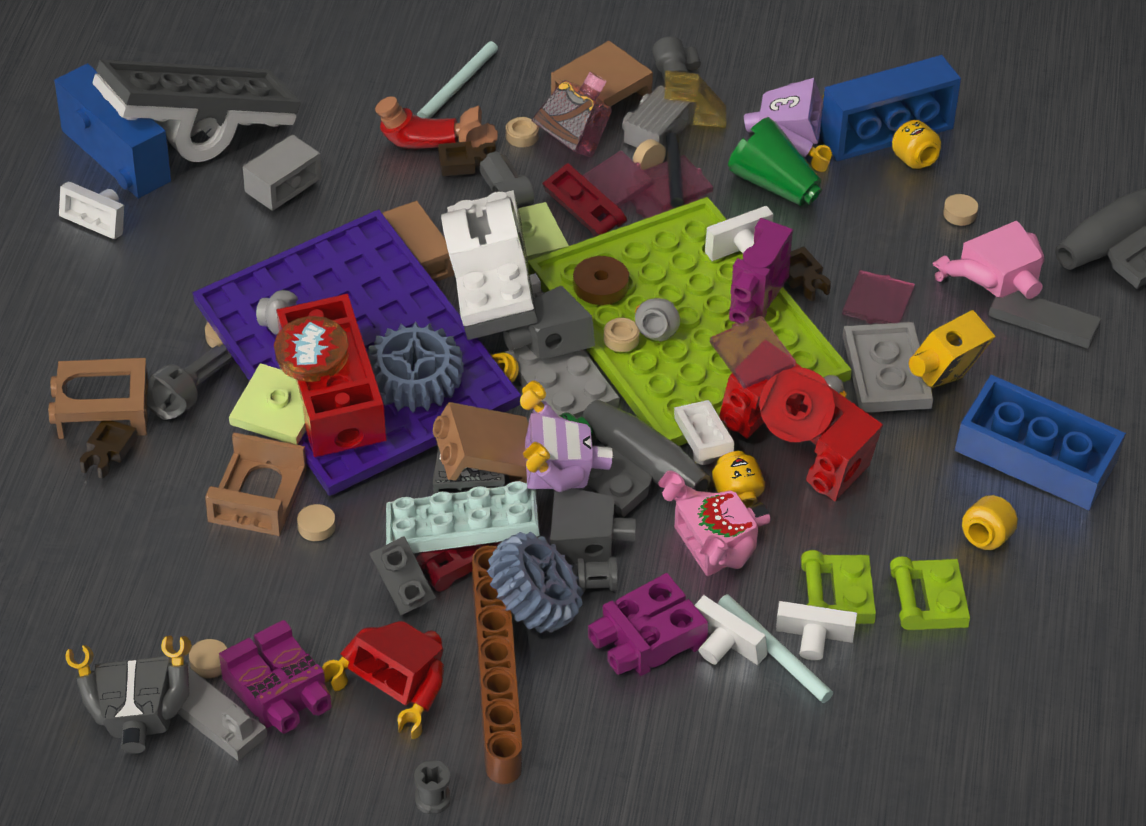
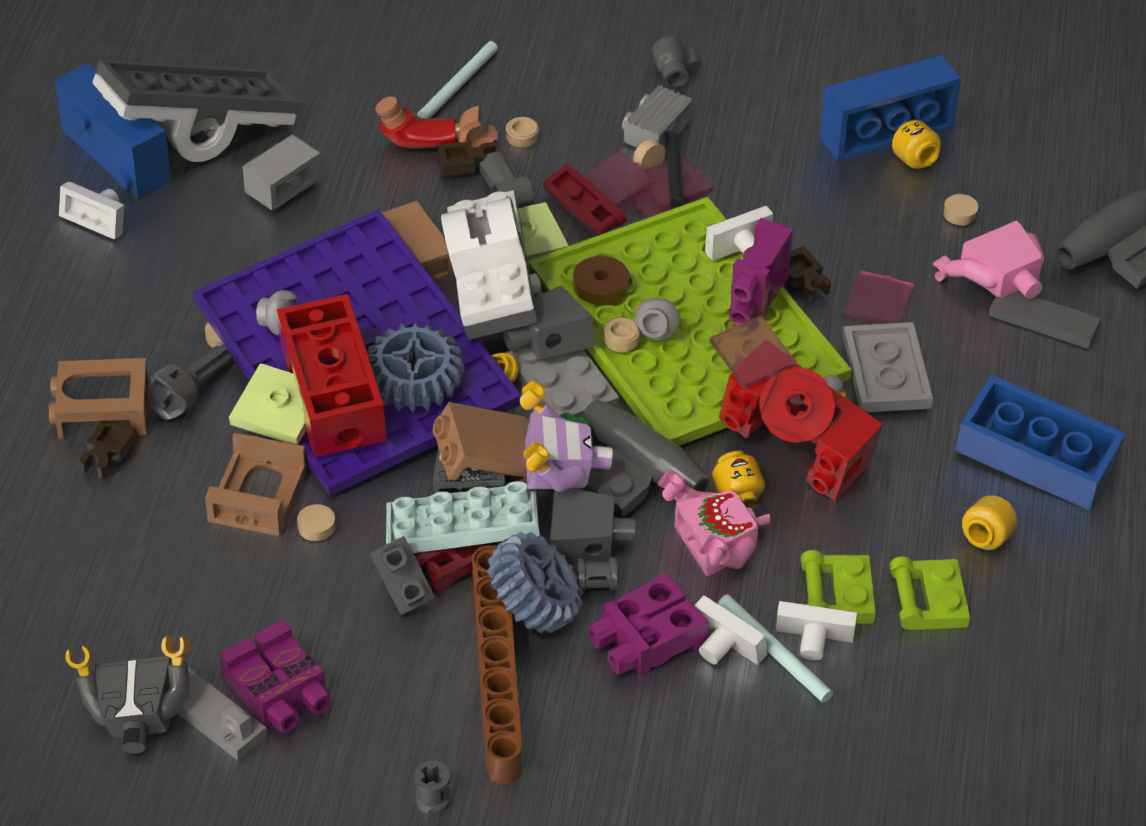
(205, 658): tan tile -> none
(311, 348): tile -> none
(398, 663): red torso -> none
(576, 114): torso -> none
(613, 64): medium nougat panel -> none
(703, 431): white tile -> none
(707, 106): clear yellow slope -> none
(775, 164): green cone -> none
(799, 114): lavender torso -> none
(940, 359): yellow torso -> none

